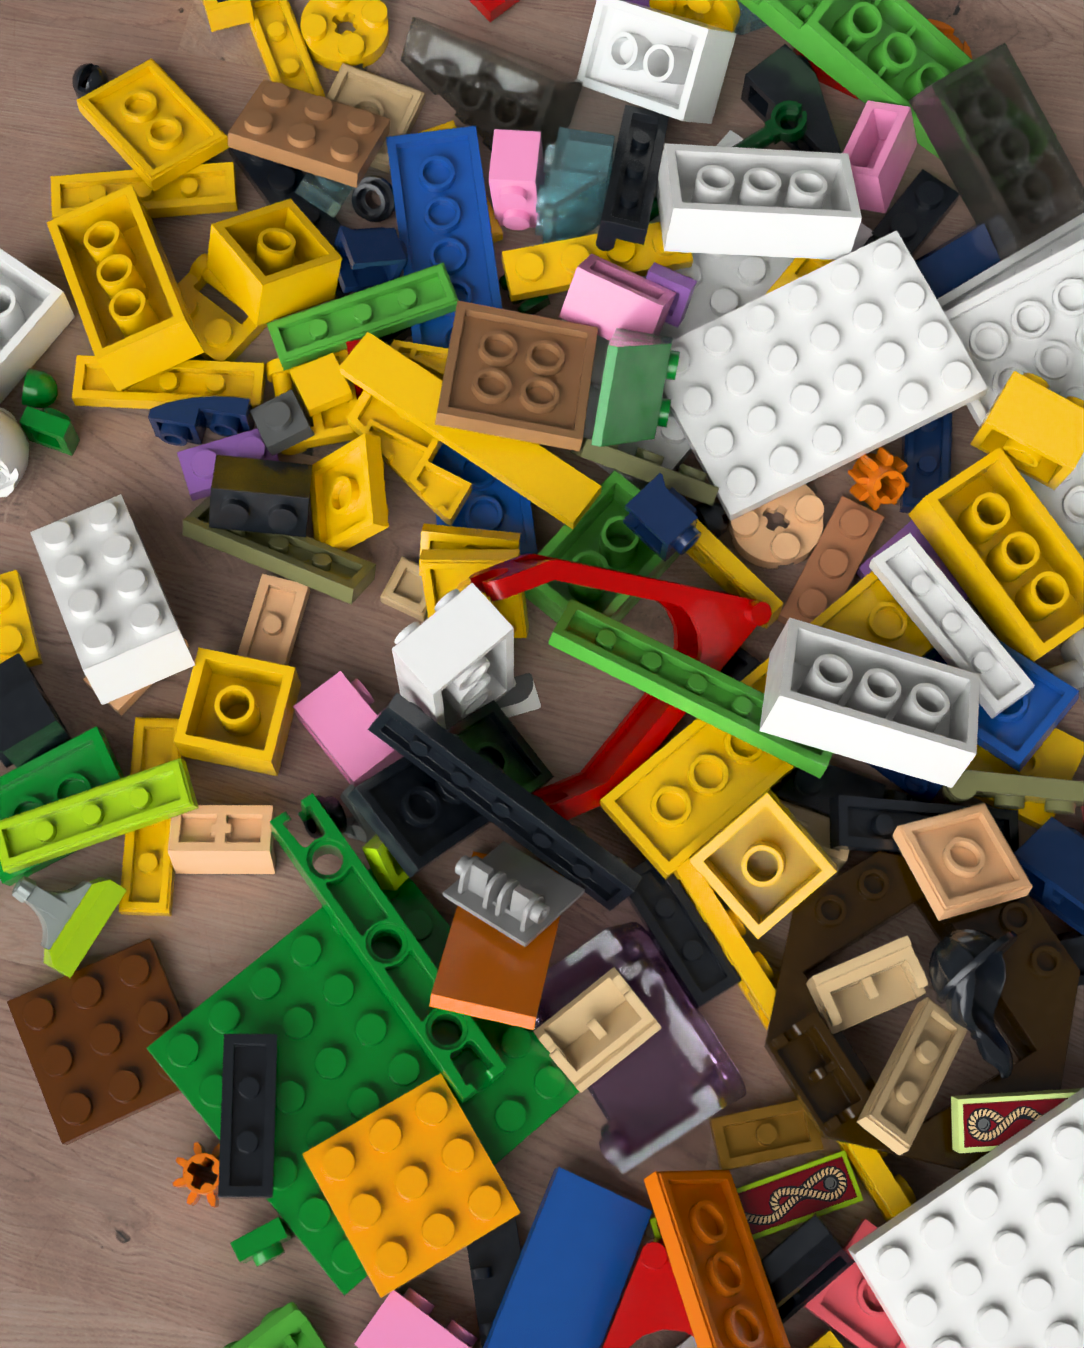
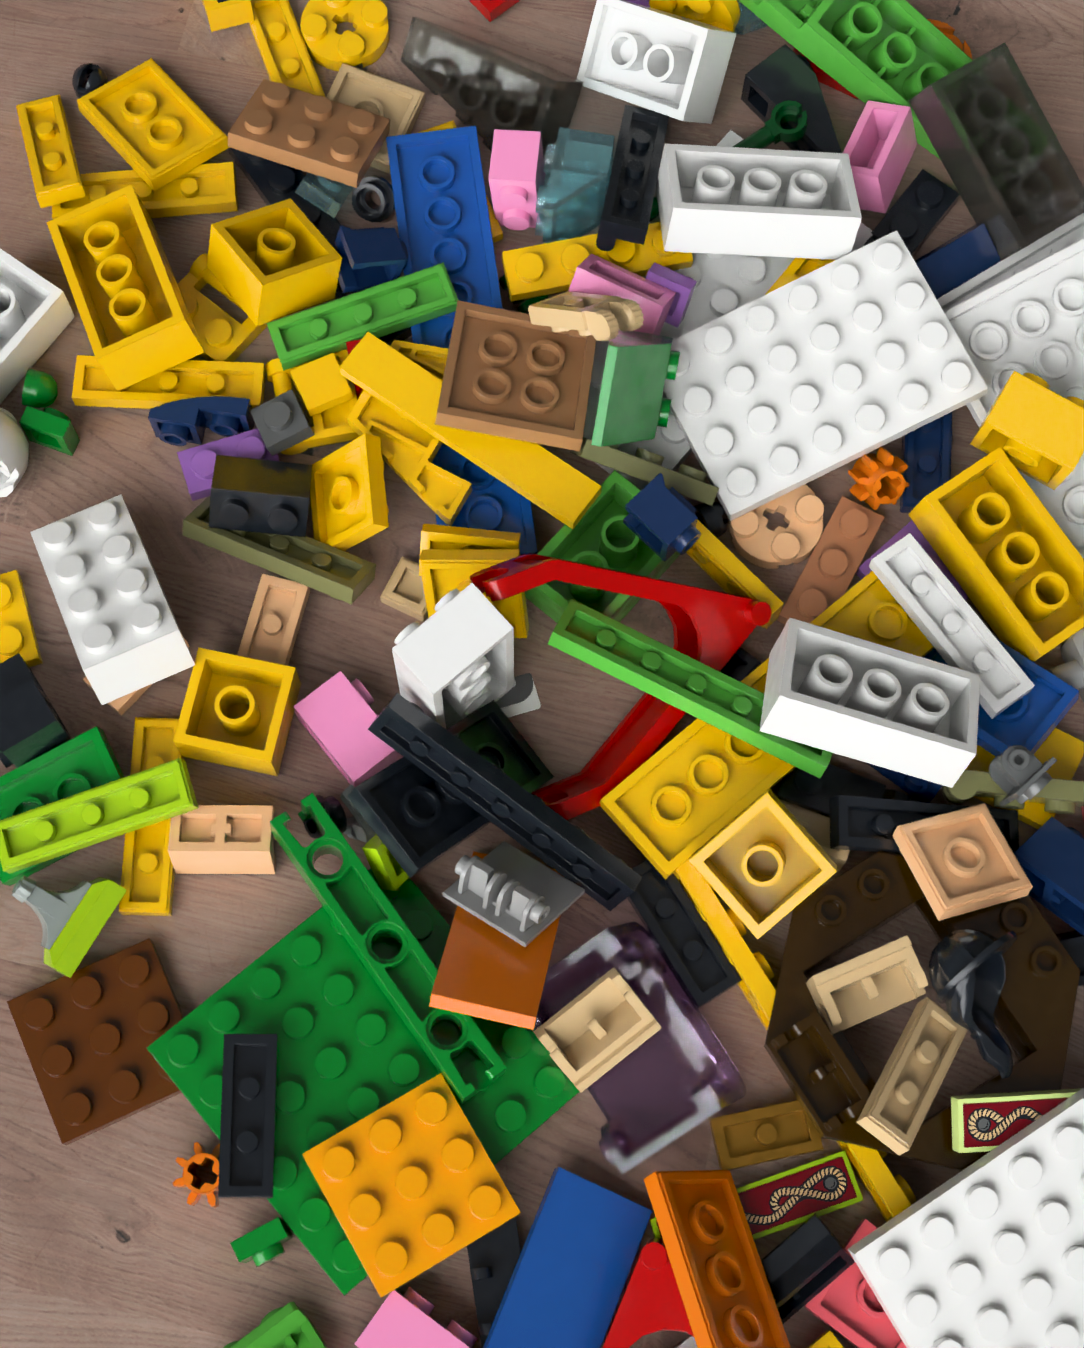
(50, 151): none -> yellow tile
(588, 314): none -> tan hinge
(1019, 774): none -> dark grey hinge

